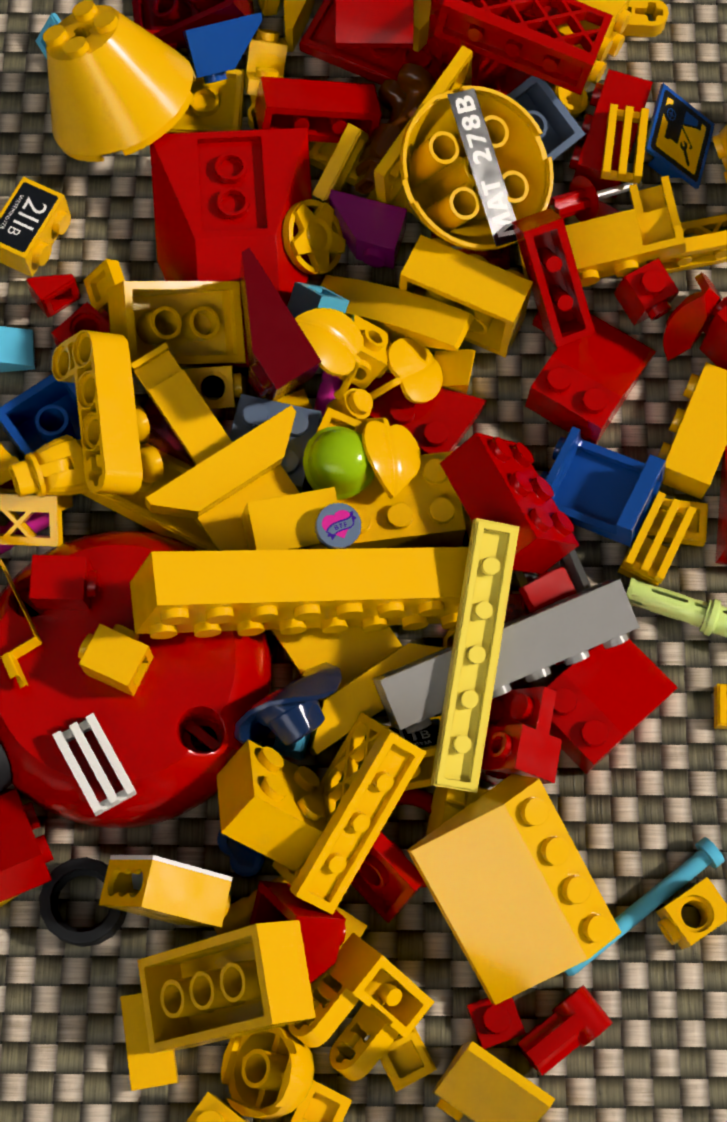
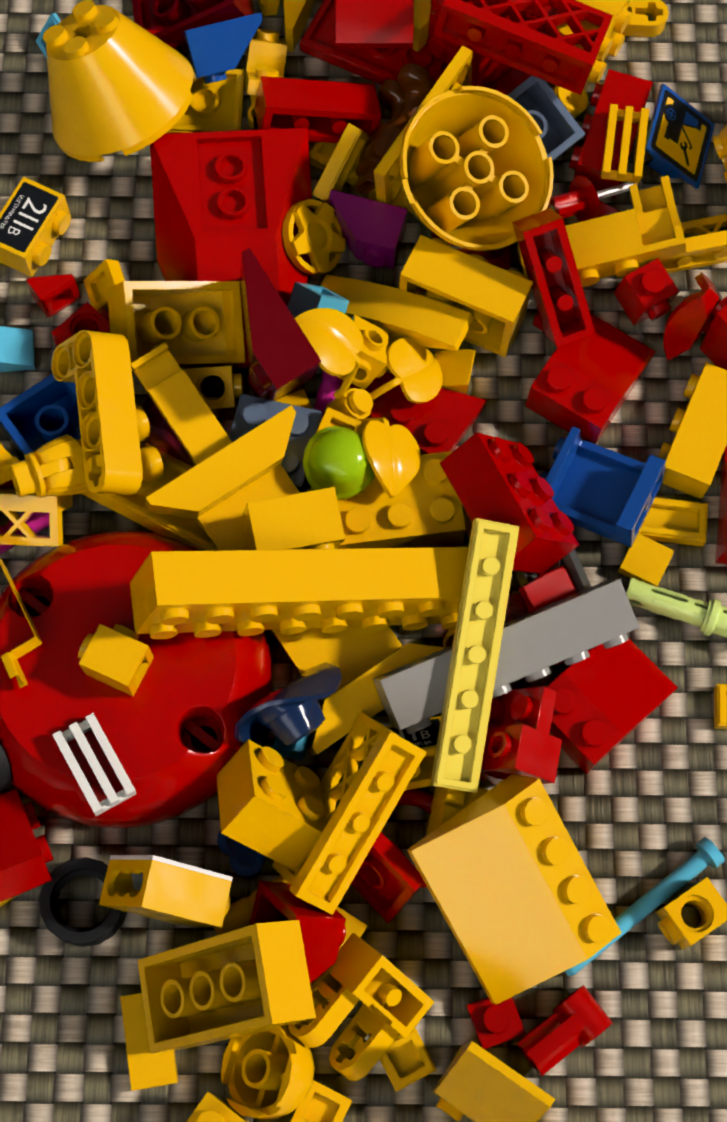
(62, 582): red brick -> none
(338, 526): sand blue tile -> none
(484, 165): sticker -> none
(673, 508): yellow tile -> none

